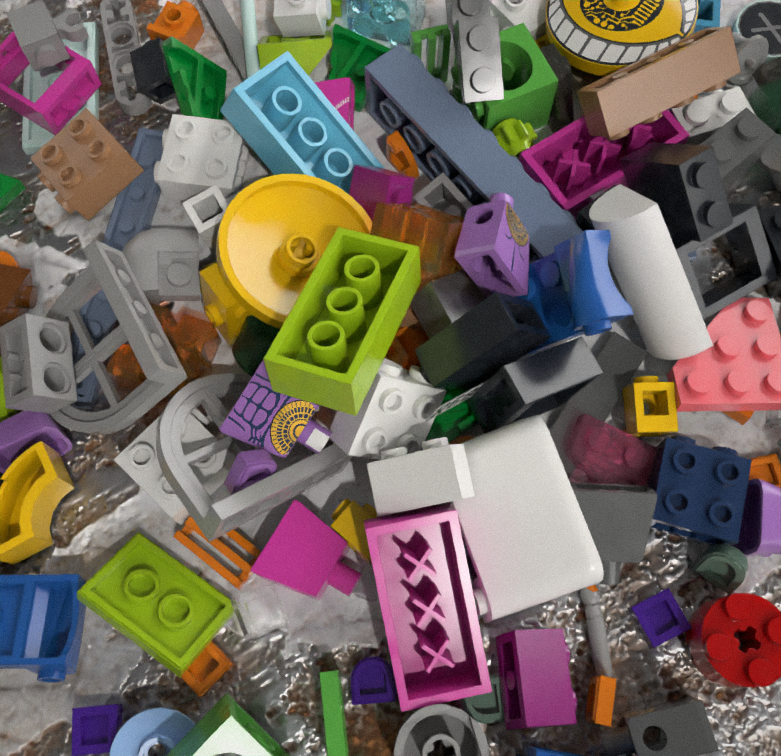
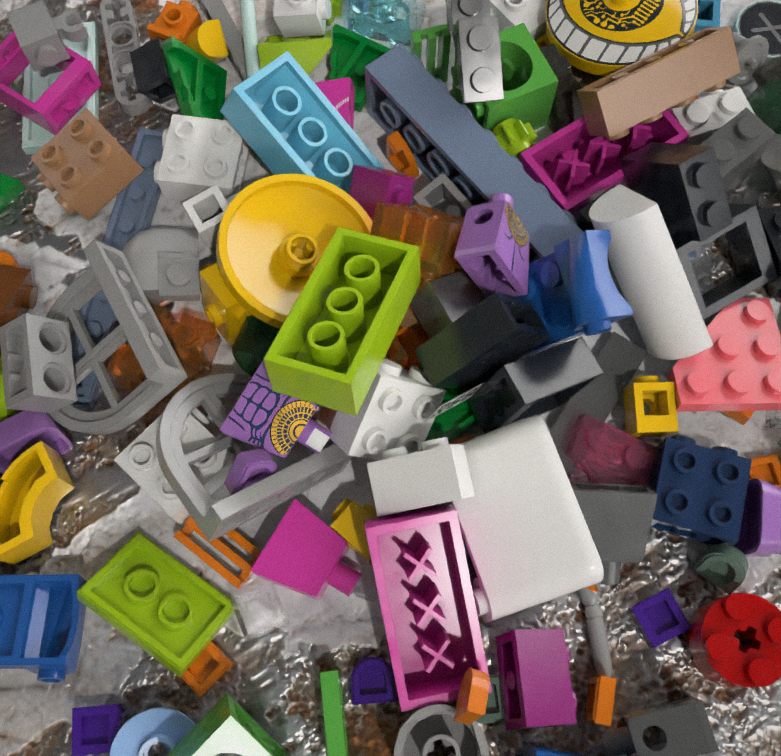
(209, 41): none -> yellow brick
(472, 696): none -> orange tile

